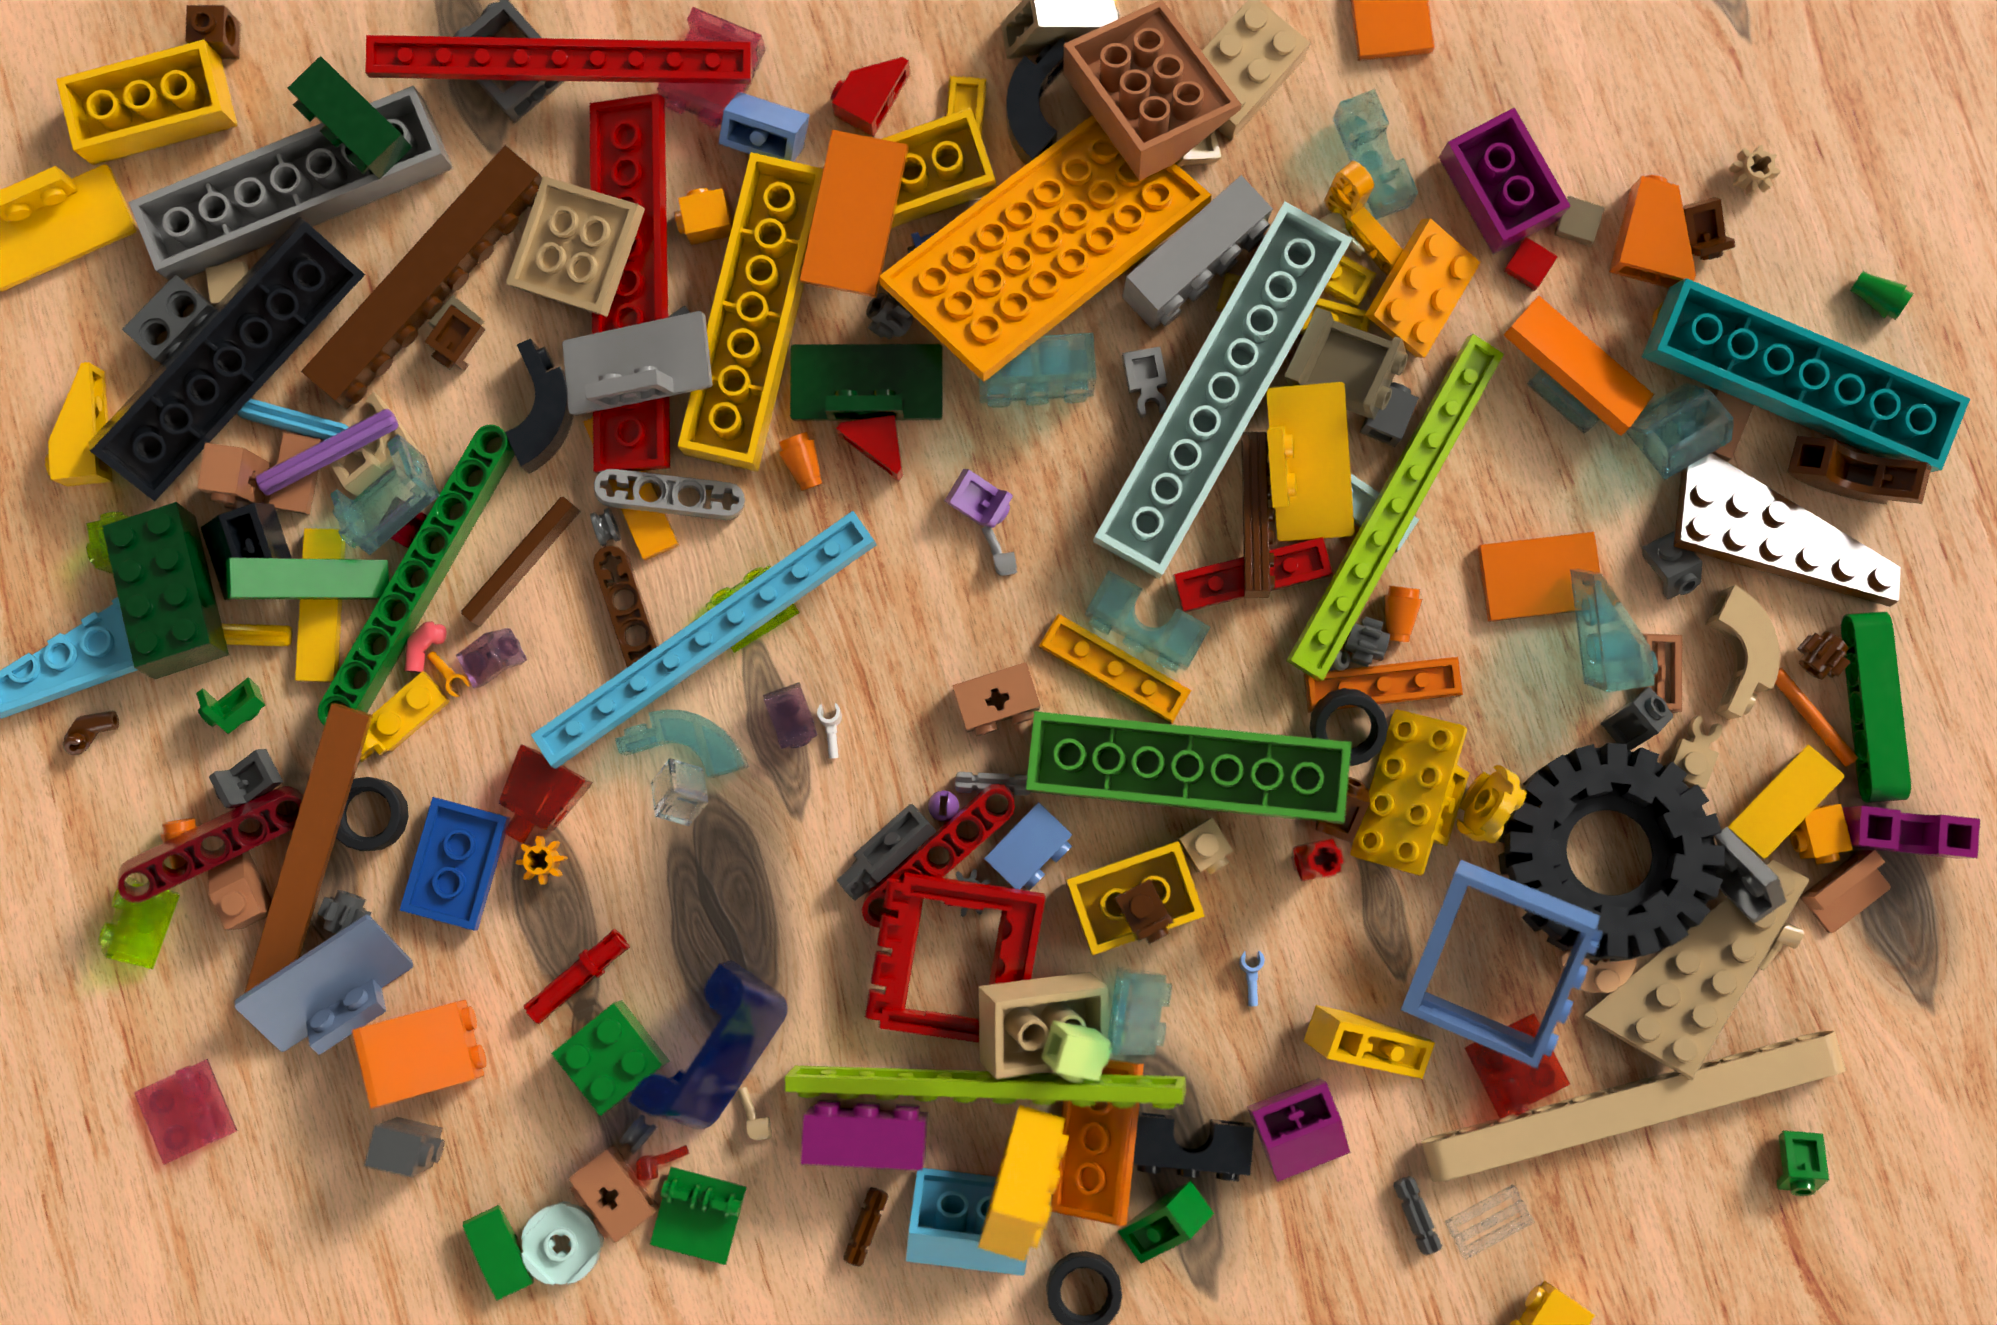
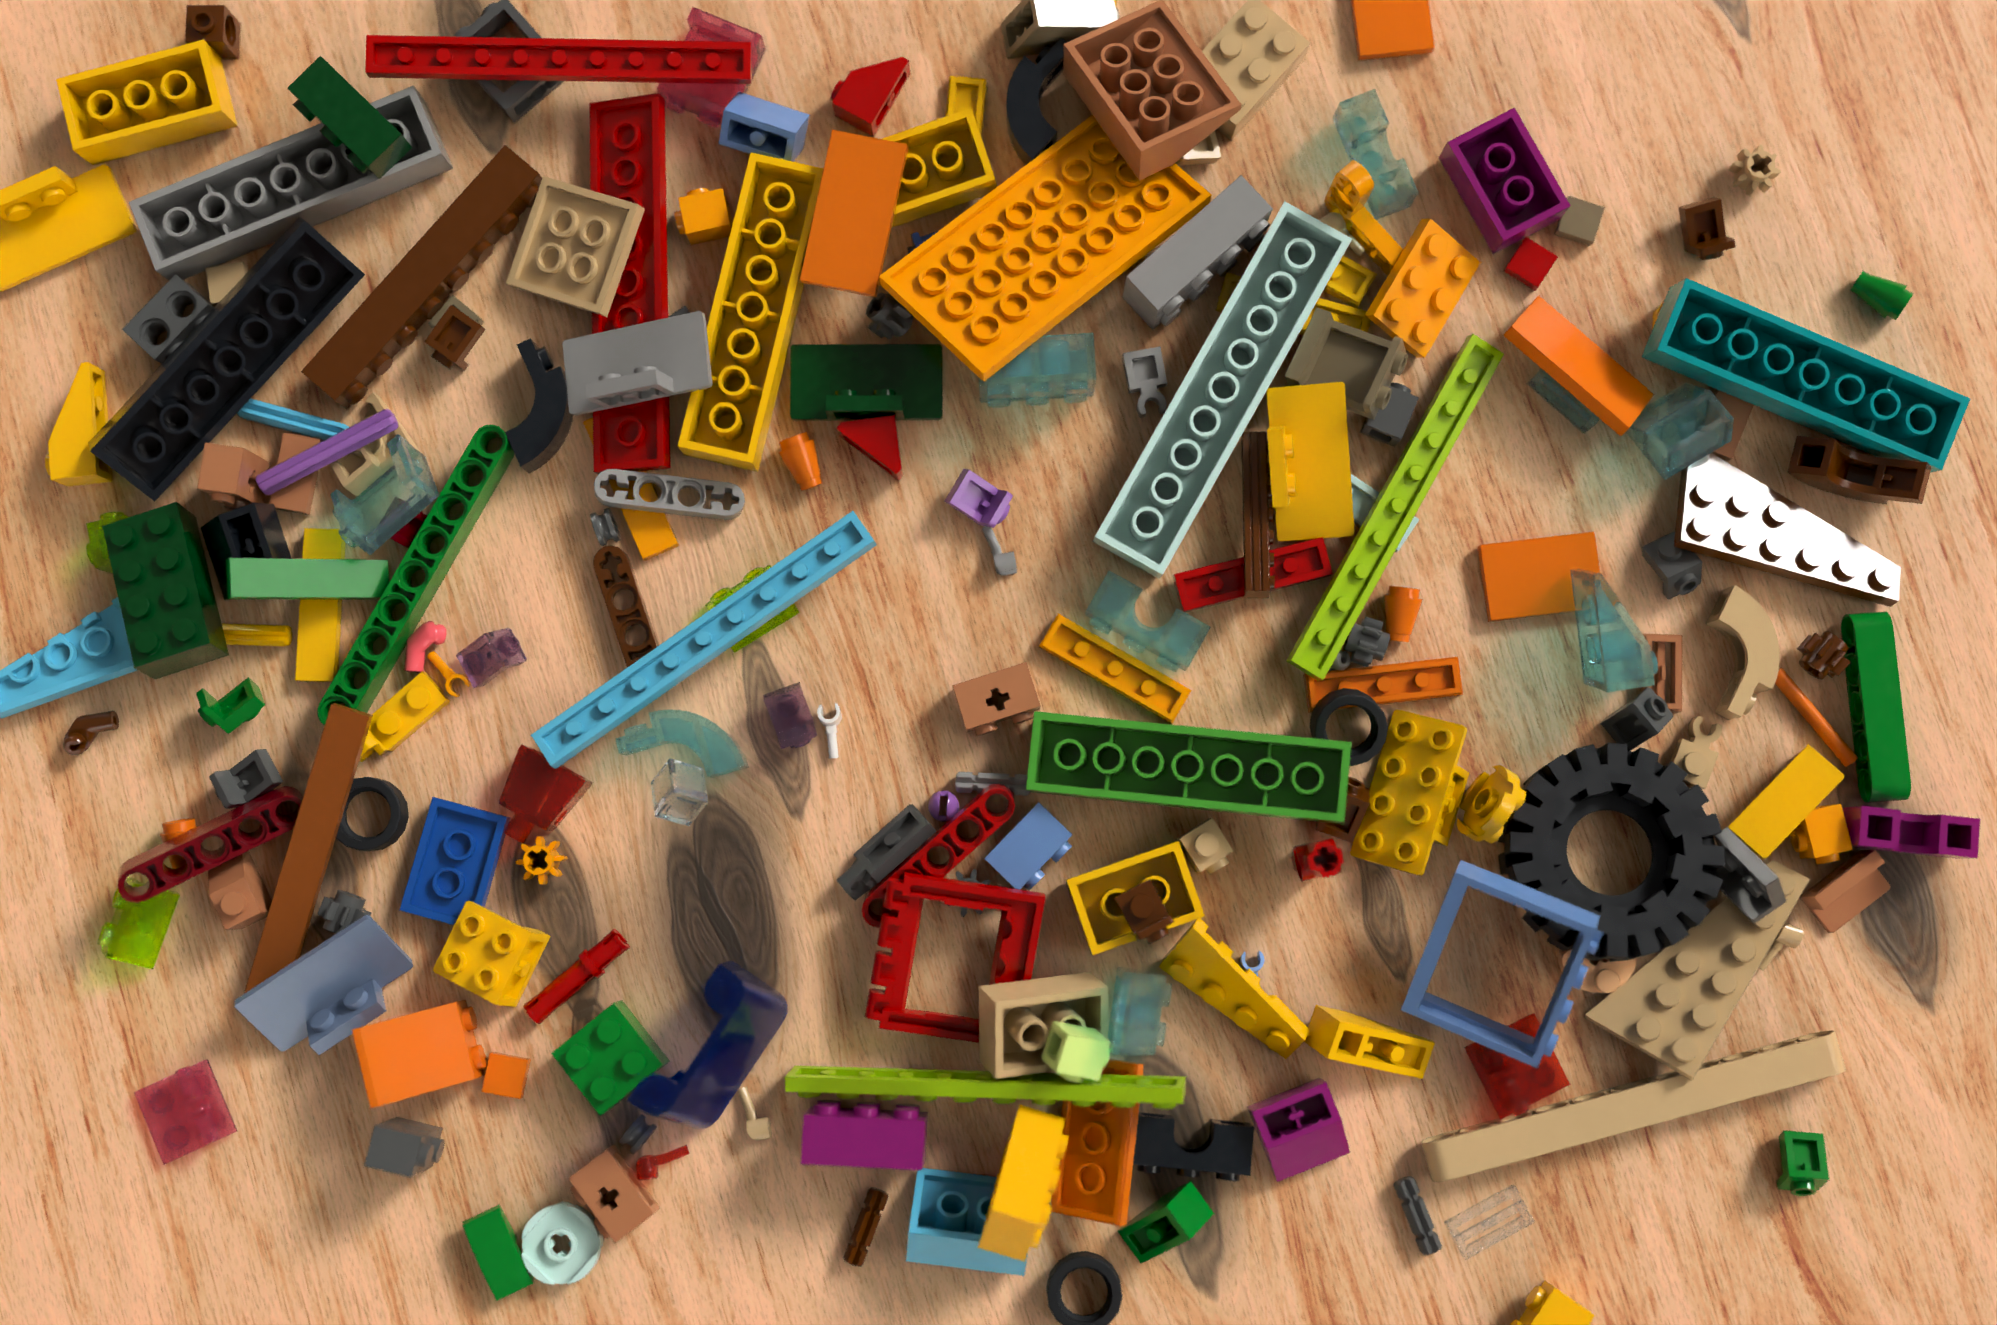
(490, 955): none -> yellow bracket
(506, 1075): none -> orange tile
(520, 561): reddish brown tile -> none
(698, 1215): green hinge -> none
(1221, 982): none -> yellow wing
(1654, 235): orange slope -> none

